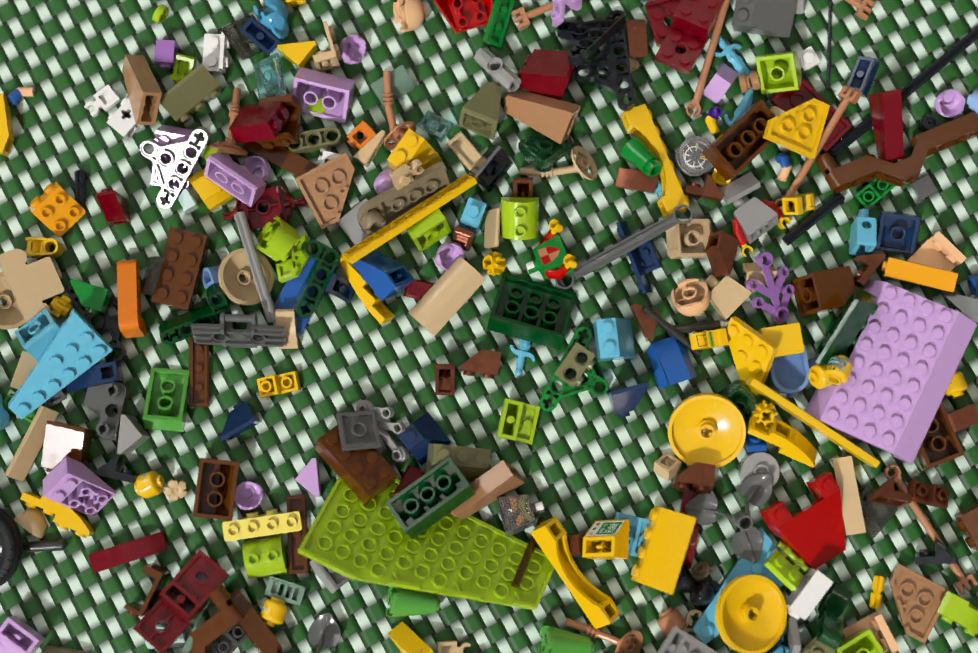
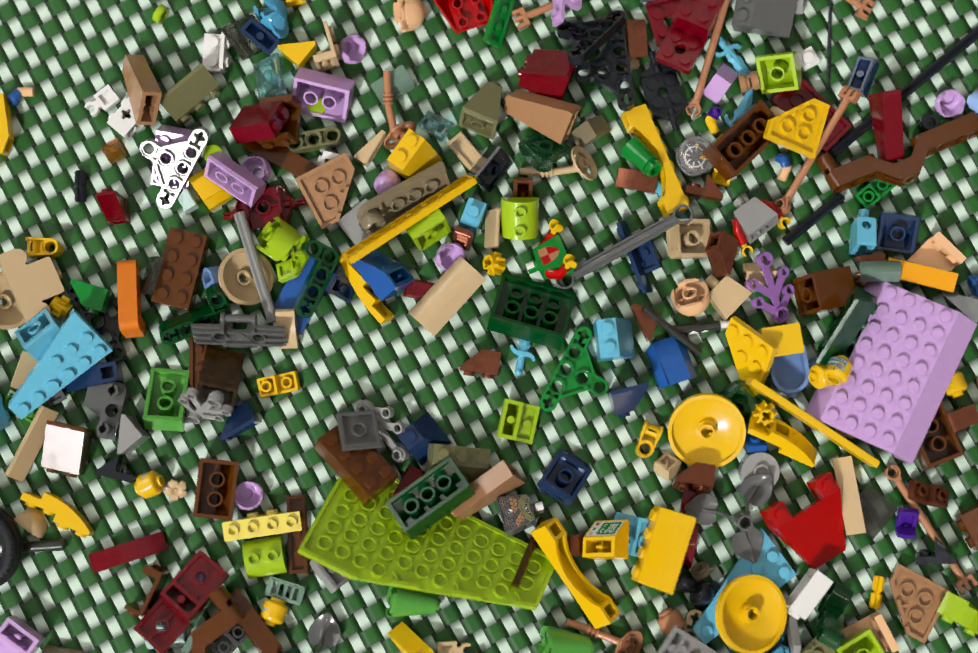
(56, 209): light orange bracket -> none
(77, 487): lavender slope -> none
(113, 150): none -> clear orange slope
(165, 53): medium lavender brick -> none
(182, 67): lime bracket -> none
(202, 410): none -> light grey plant
(220, 372): none -> dark brown slope
(229, 145): nougat dish -> none
(310, 478): lavender slope -> none
(368, 133): orange brick -> none
(404, 174): tan plate -> none
(444, 379): copper slope -> none
(497, 69): light grey piece -> none
(564, 477): none -> dark blue slope
(571, 363): olive brick -> none
(590, 131): none -> dark tan slope
(649, 438): none -> yellow piece
(663, 77): none -> black plate
(709, 339): yellow leg -> none
(739, 188): light grey tile -> none
(783, 569): lime plate -> none
(801, 203): yellow leg -> none
(880, 271): none -> sand green brick
(886, 495): copper slope -> none
(906, 522): none -> dark purple bracket
(923, 187): dark grey tile -> none

